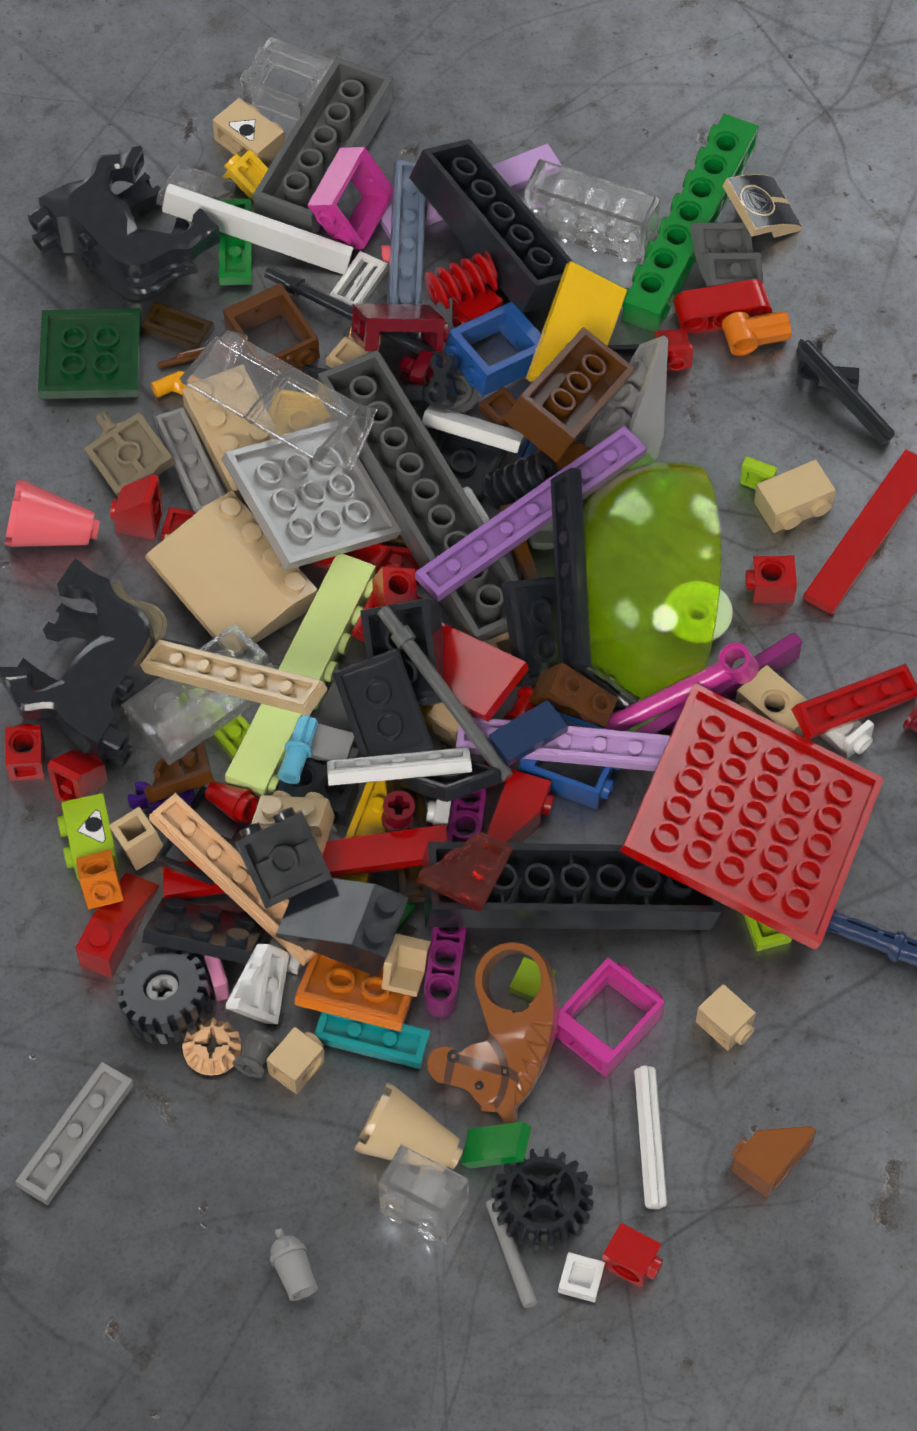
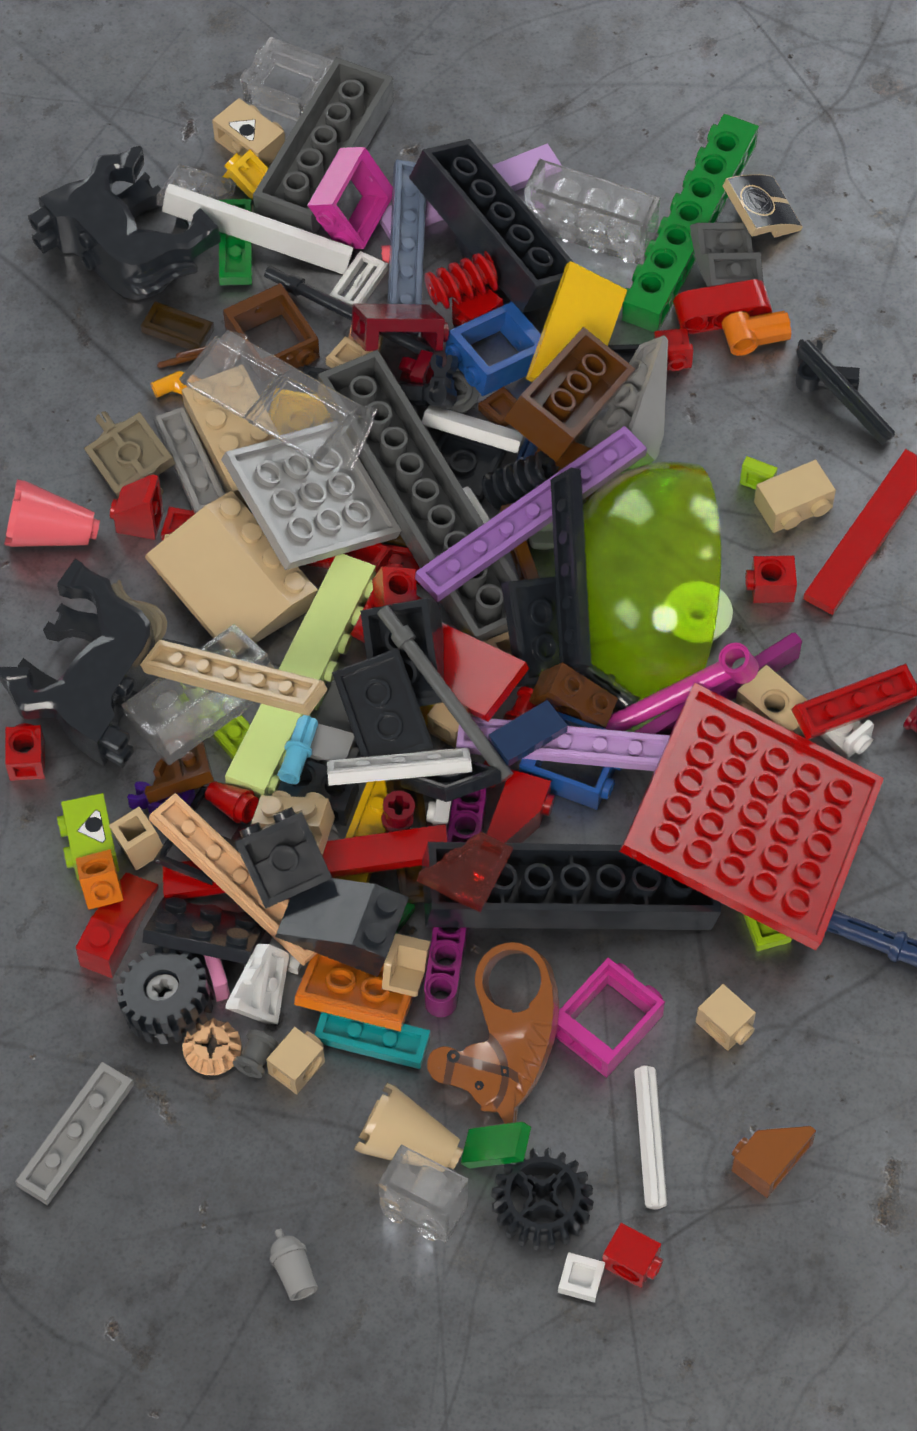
(76, 775): red slope -> none
(89, 353): dark green plate -> none
(513, 1260): light grey bar -> none
(527, 980): lime tile -> none

